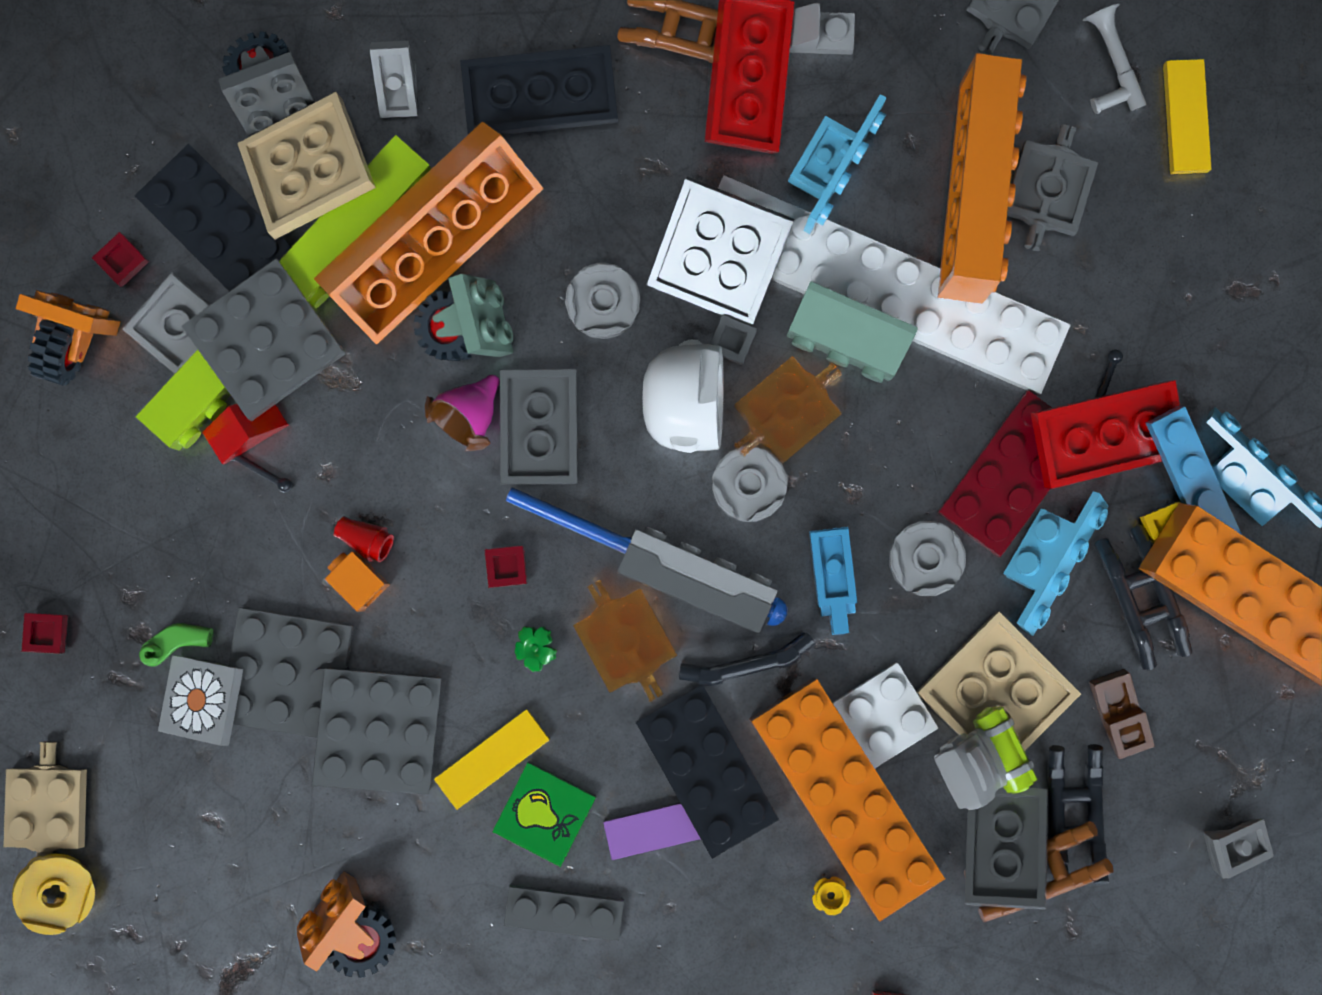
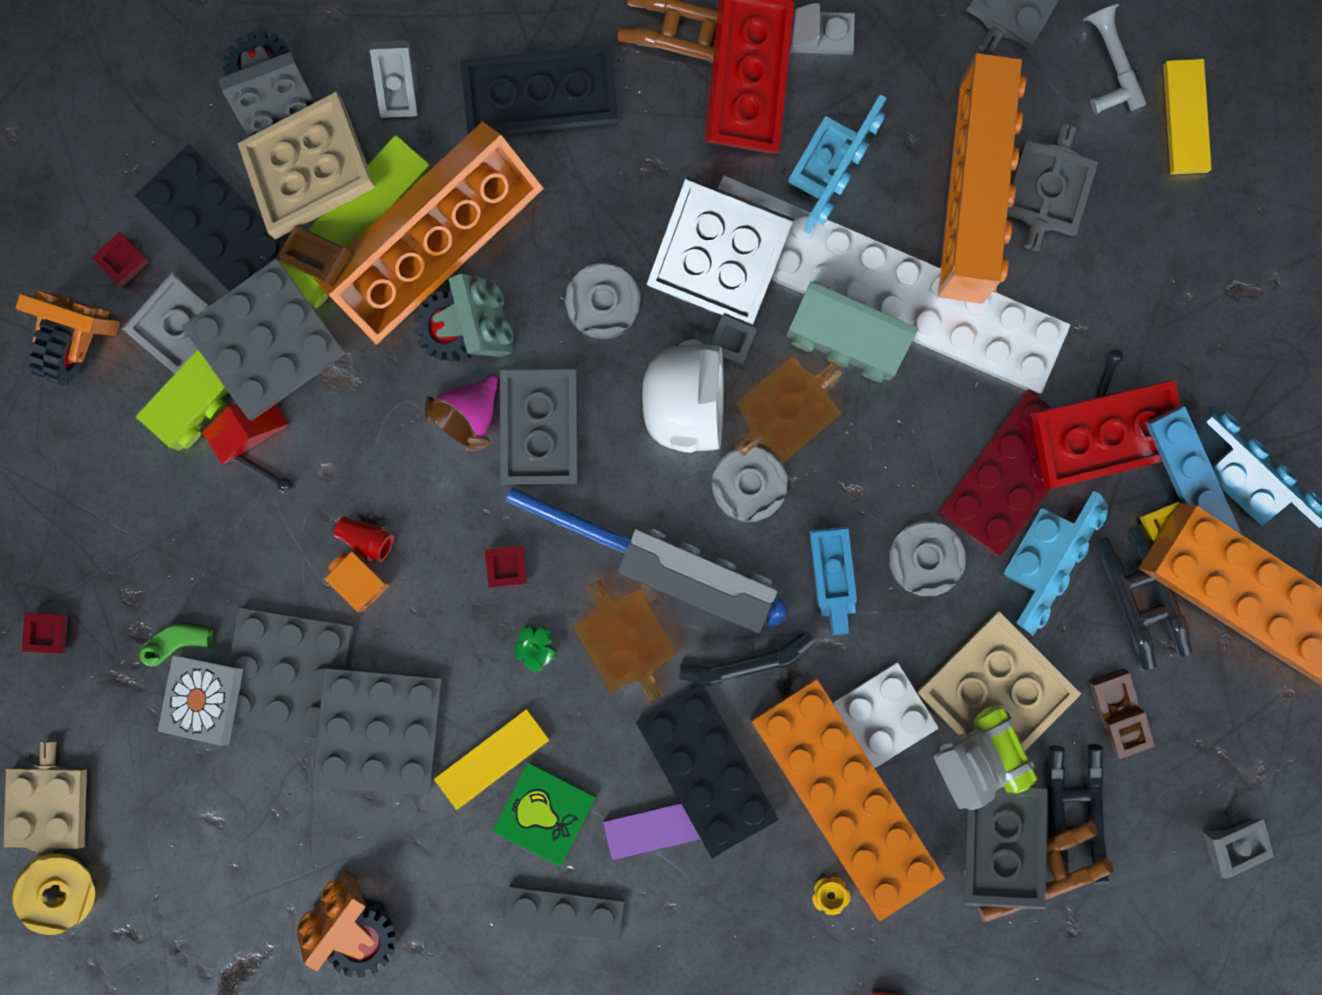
(314, 255): none -> reddish brown tile

